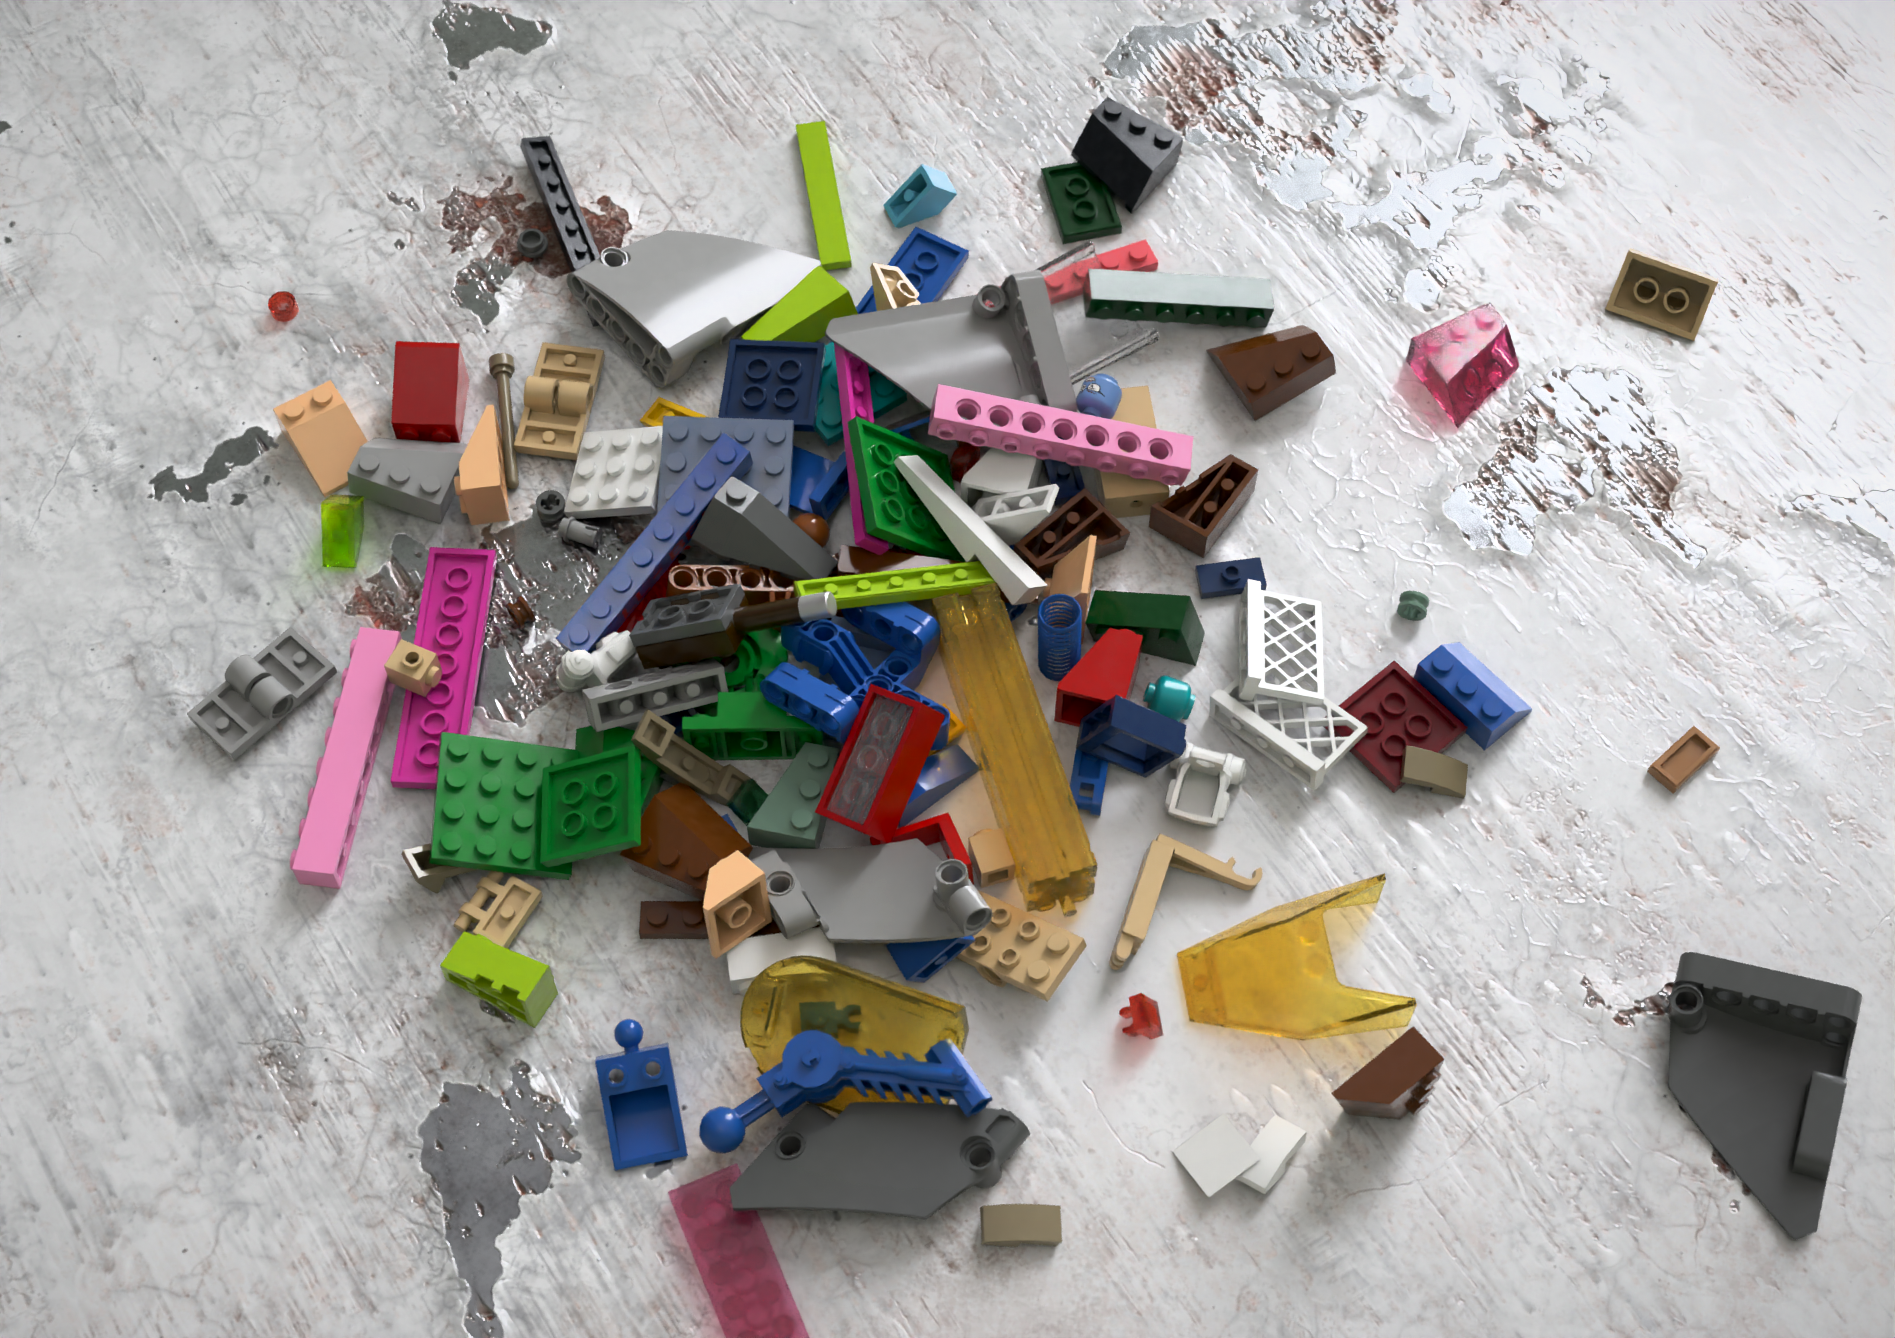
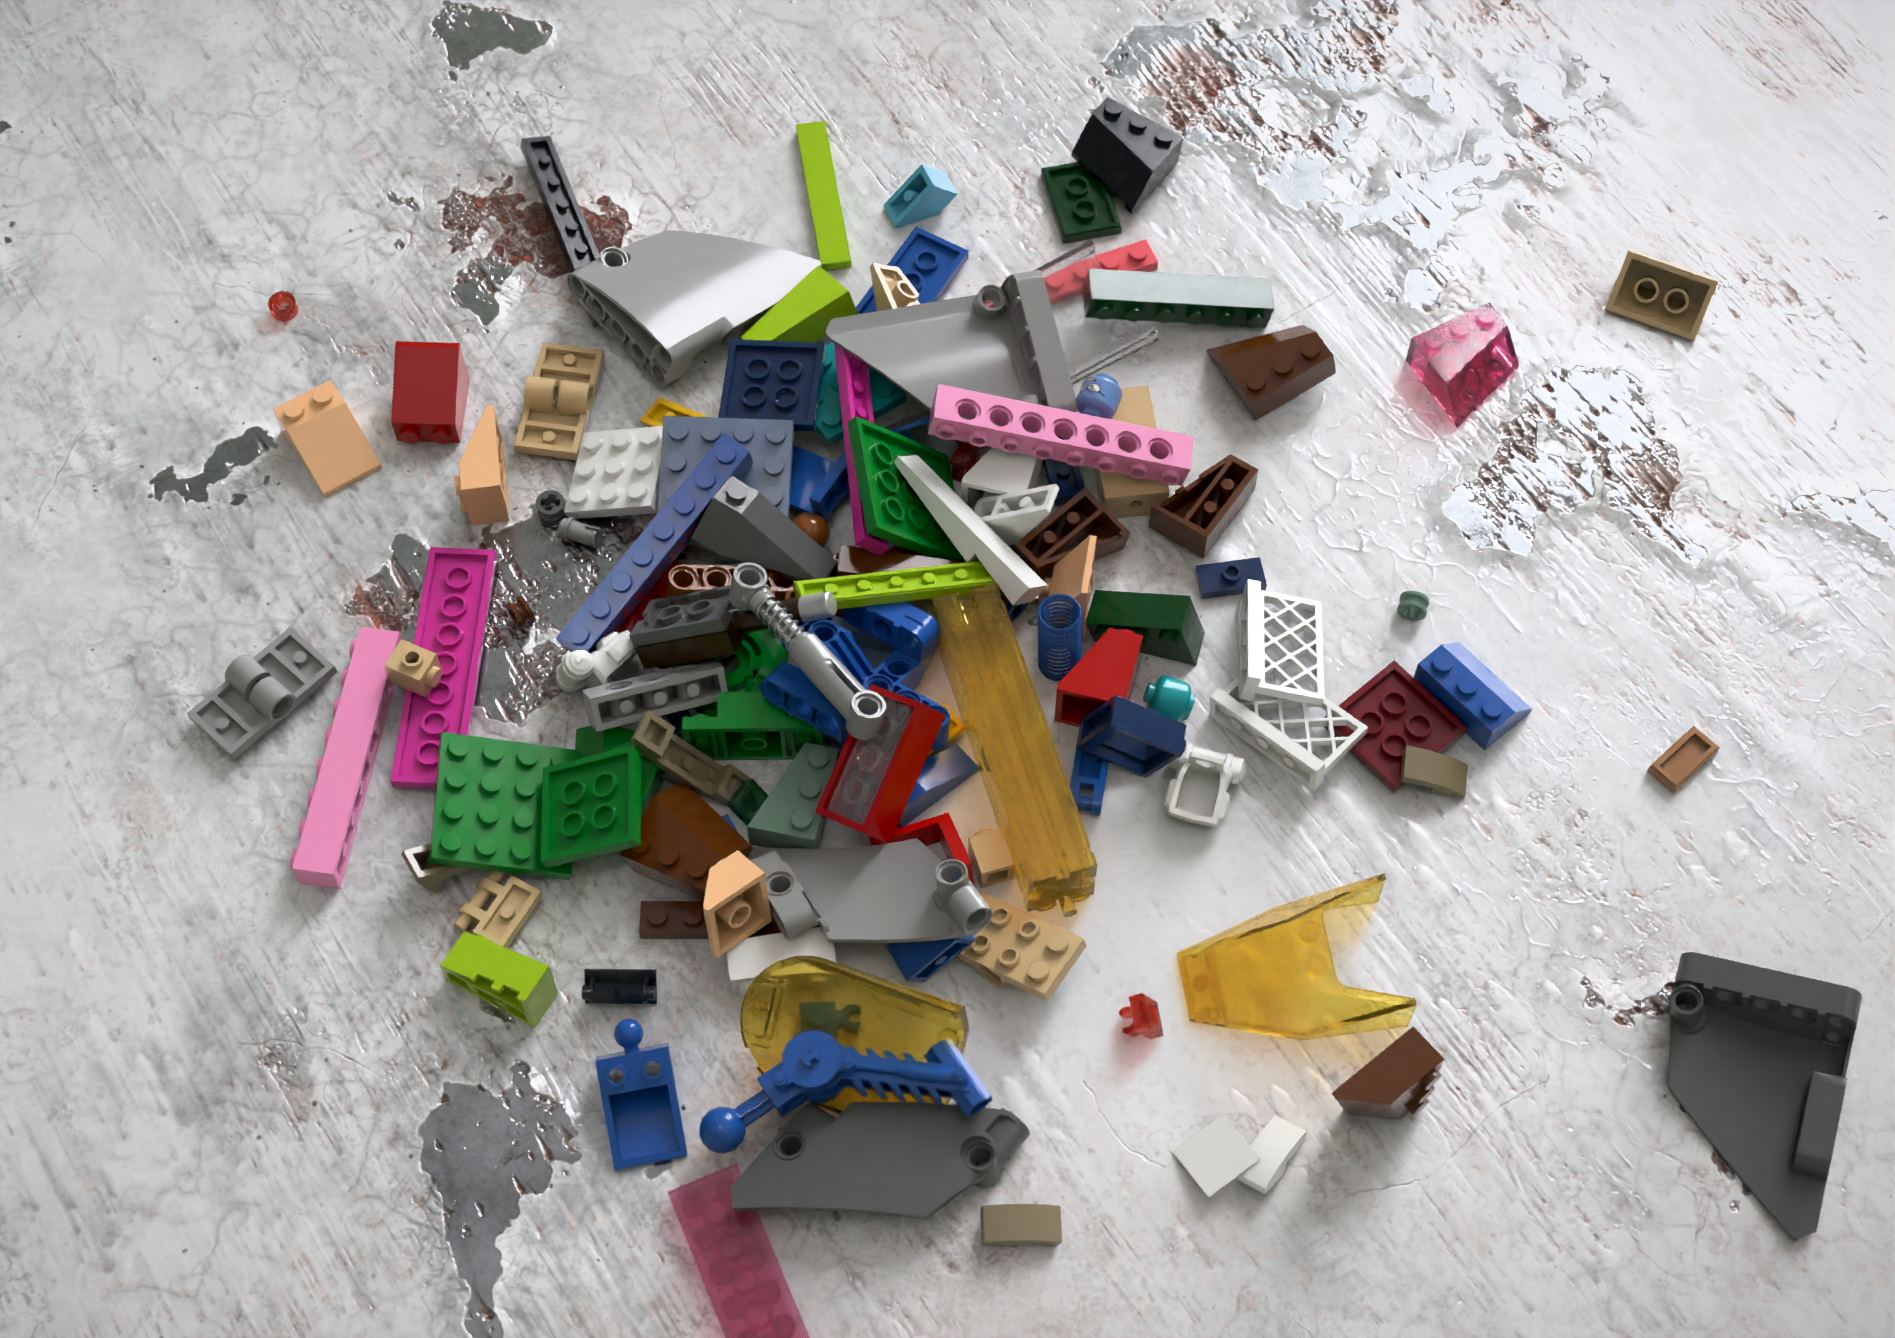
(342, 530): clear neon green slope -> none
(407, 475): light grey wedge -> none
(501, 368): dark tan piece -> none
(532, 243): dark grey plate -> none
(620, 986): none -> black hinge
(859, 707): none -> light grey piece
(1149, 881): tan hinge -> none

